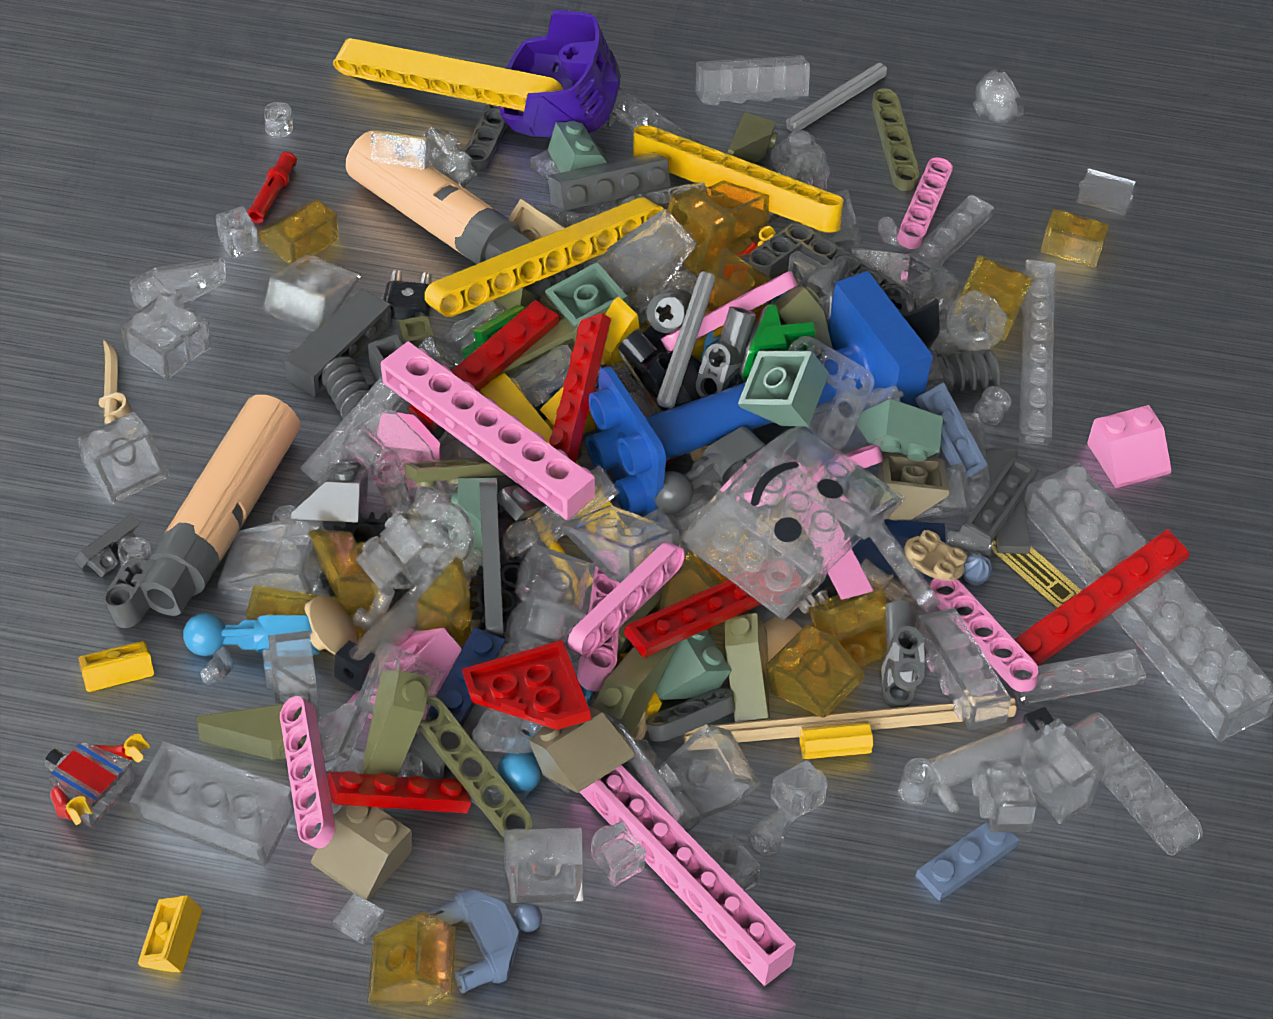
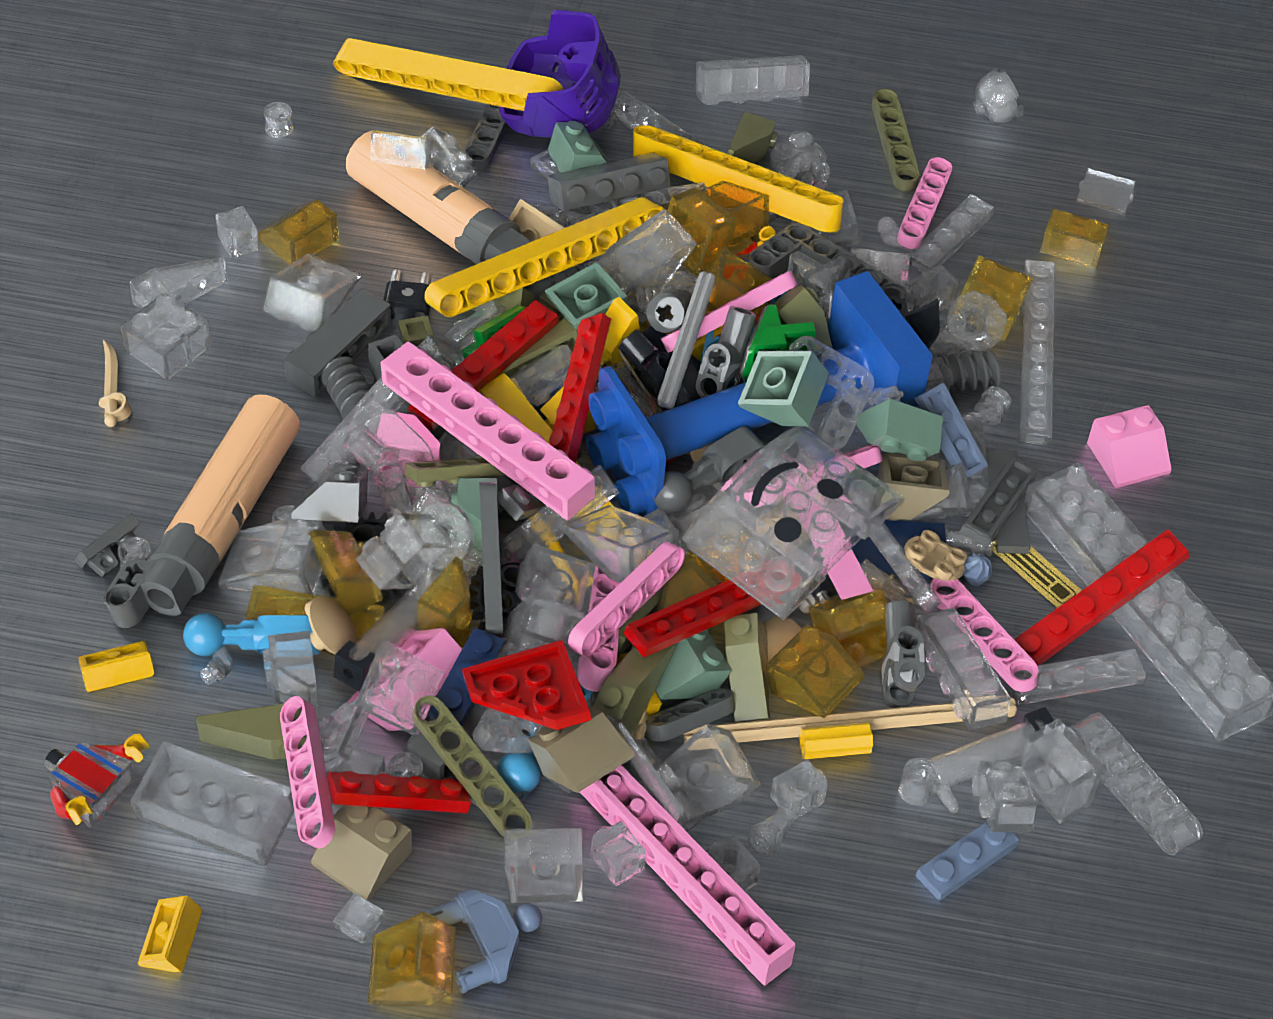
(122, 457): clear slope -> none
(276, 179): red pin -> none
(377, 610): clear arm -> none
(394, 720): olive slope -> none
(520, 536): clear plate -> none
(836, 97): light grey axle -> none

